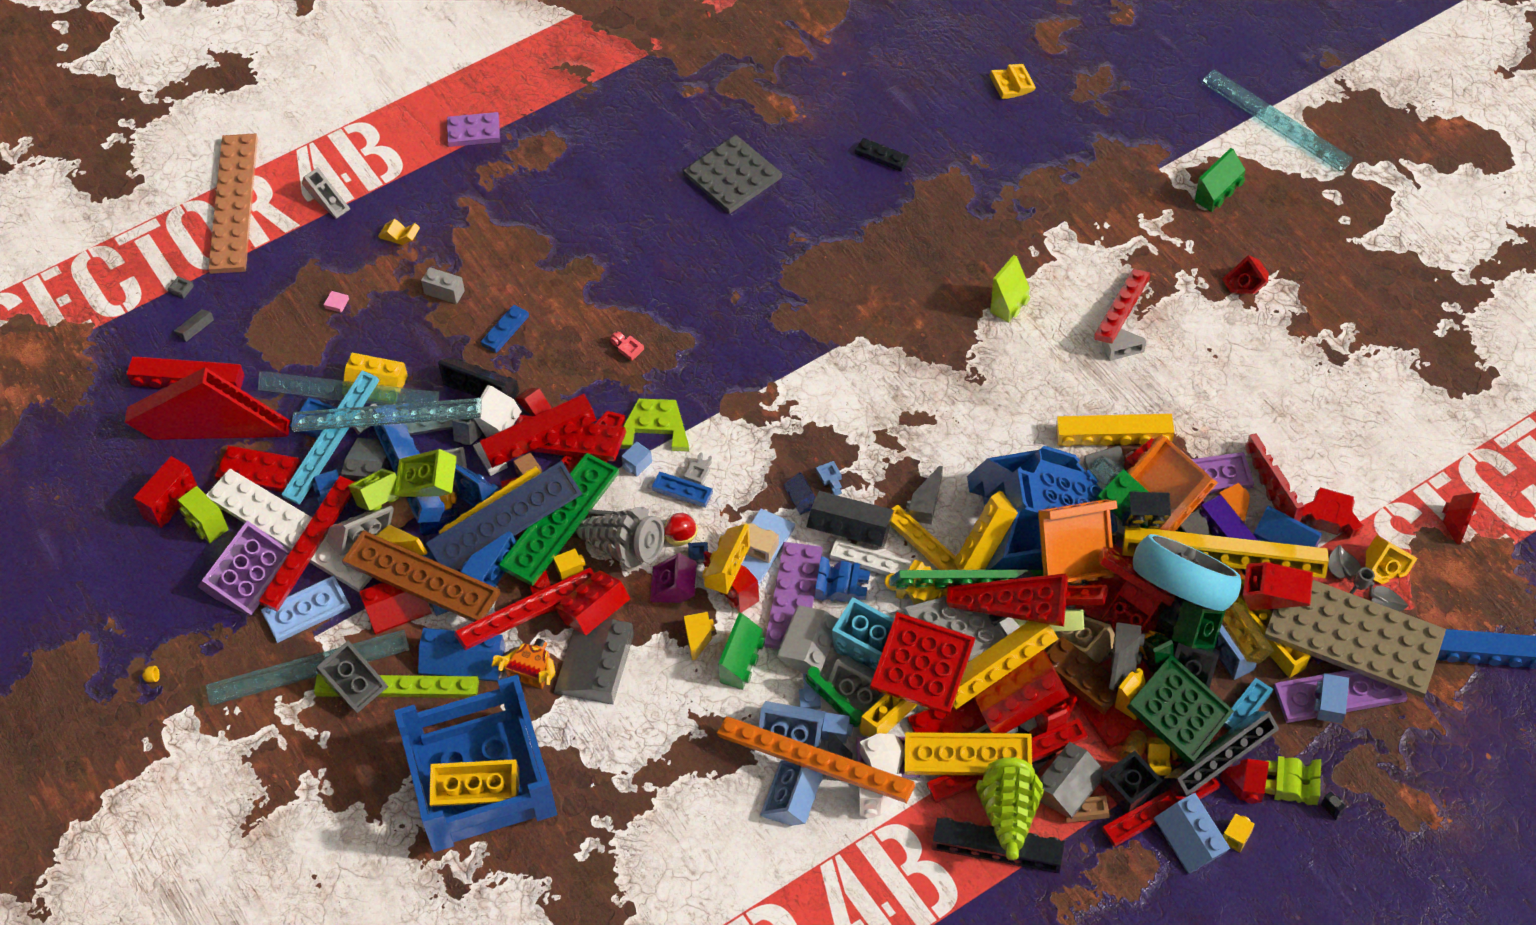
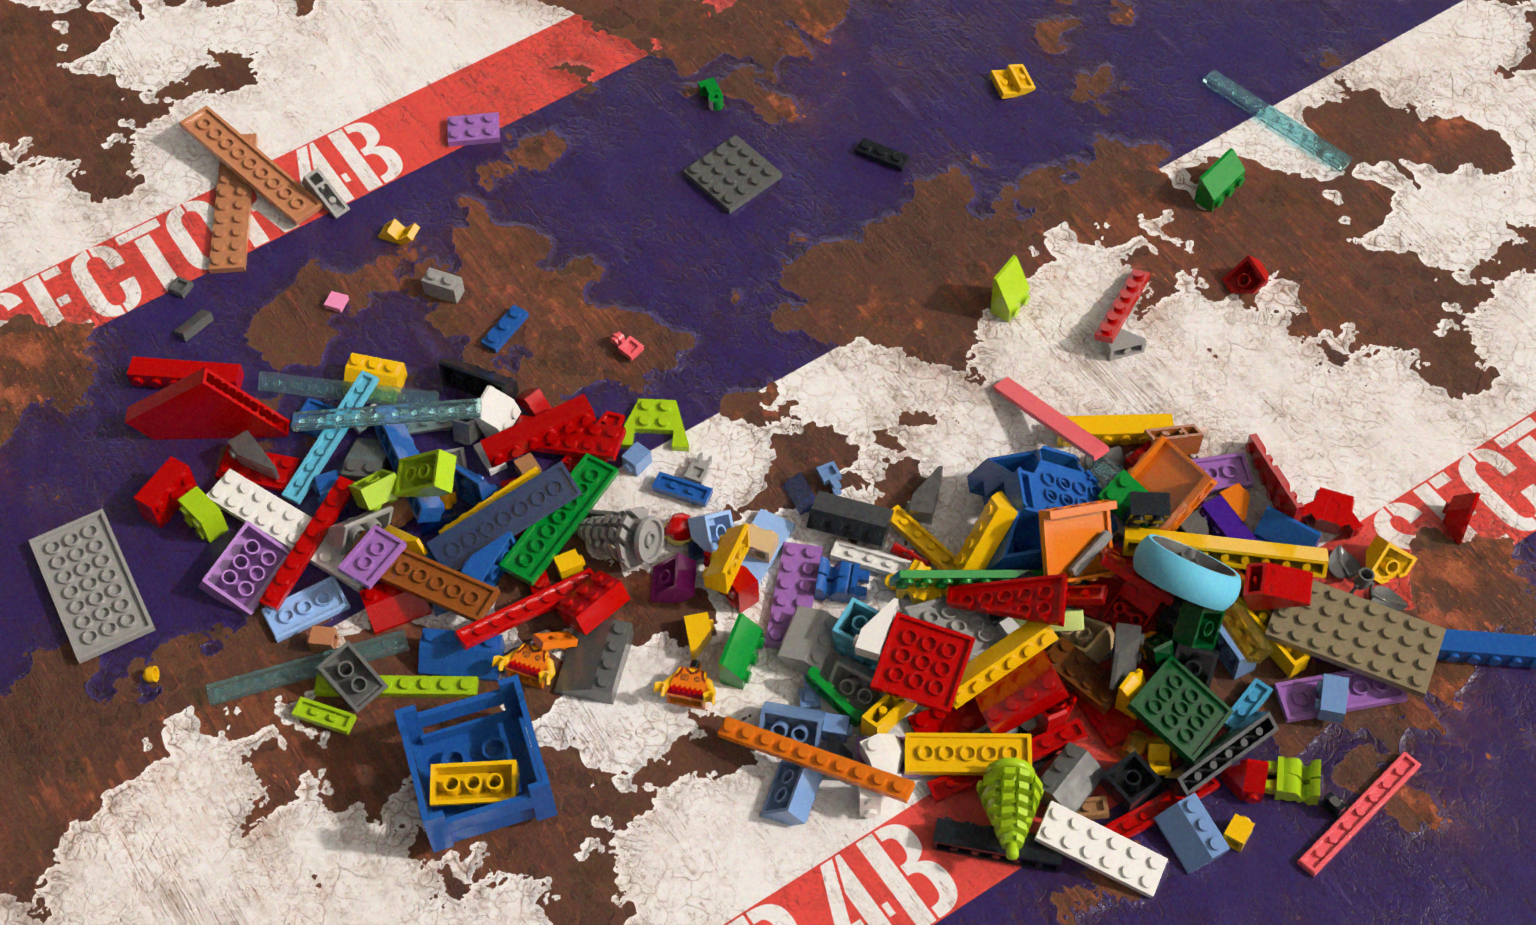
(91, 586): none -> light grey plate
(251, 165): none -> nougat plate
(251, 455): none -> flat silver slope
(322, 639): none -> nougat brick
(324, 715): none -> lime plate
(372, 557): none -> medium lavender plate
(555, 640): none -> orange plate
(688, 687): none -> torso
(708, 528): none -> light blue slope
(712, 92): none -> green leg
(875, 633): none -> white slope
(899, 550): none -> red pin
(1051, 418): none -> coral tile
(1090, 553): none -> light grey axle
(1101, 849): none -> white plate
(1185, 437): none -> dark orange slope
(1358, 814): none -> coral tile

